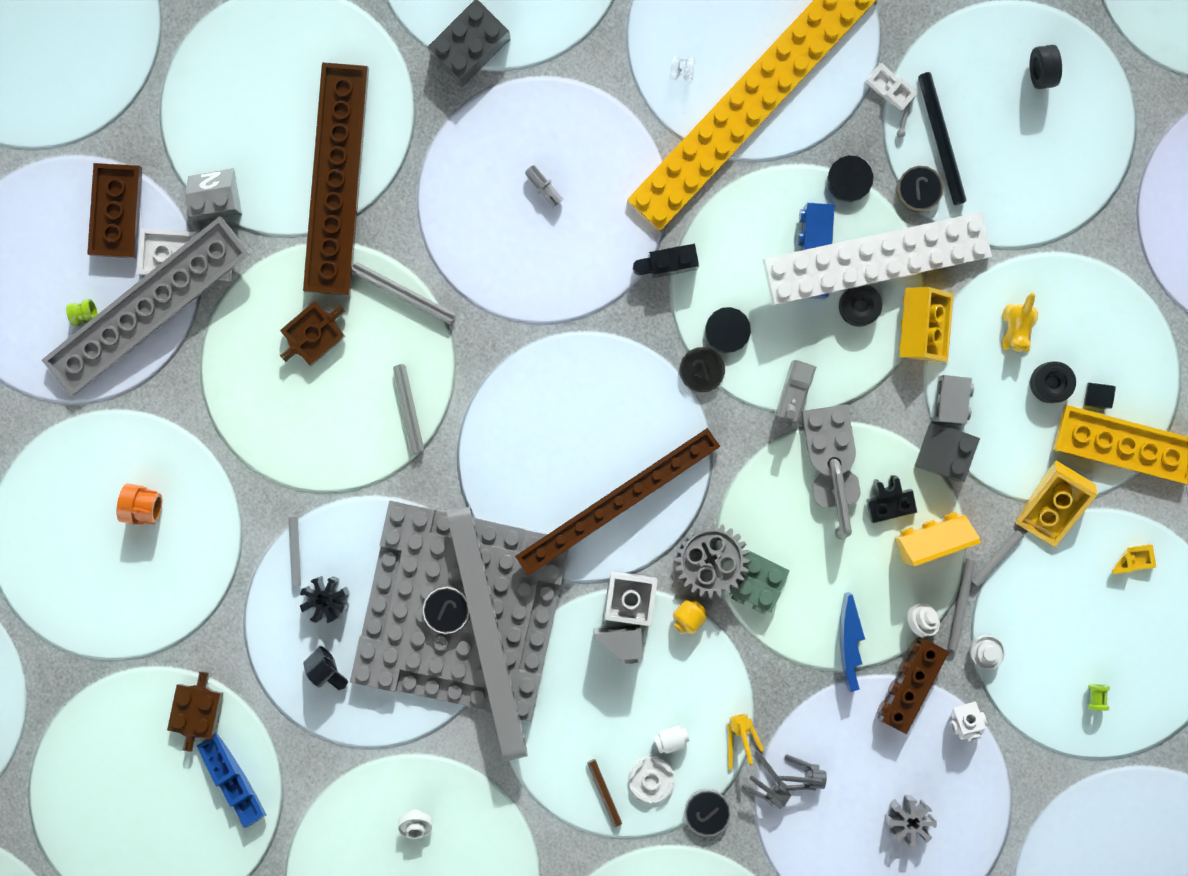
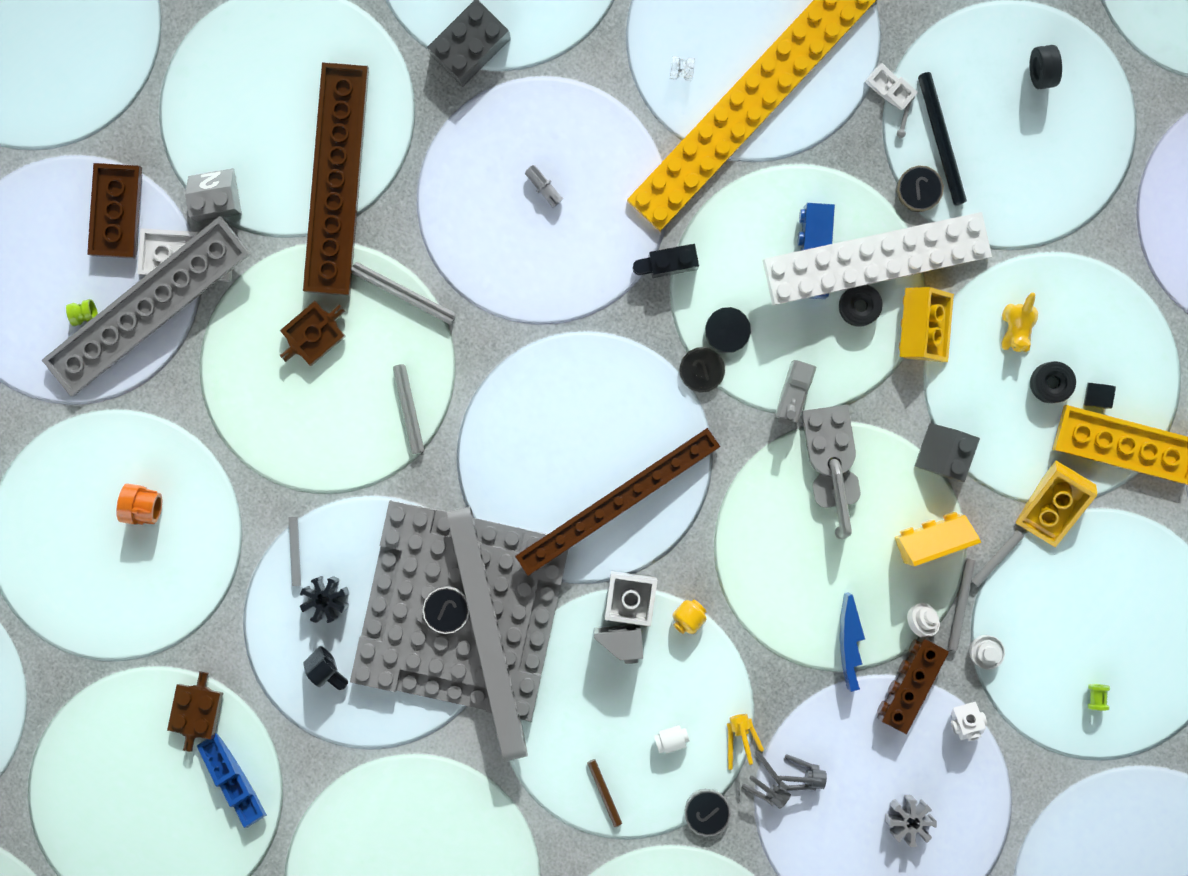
(415, 824): white plate -> none
(651, 779): white tile -> none
(730, 551): light grey gear -> none
(761, 583): sand green plate -> none
(850, 178): black tile -> none
(890, 501): black plate -> none
(953, 399): light grey brick -> none
(1135, 559): yellow slope -> none

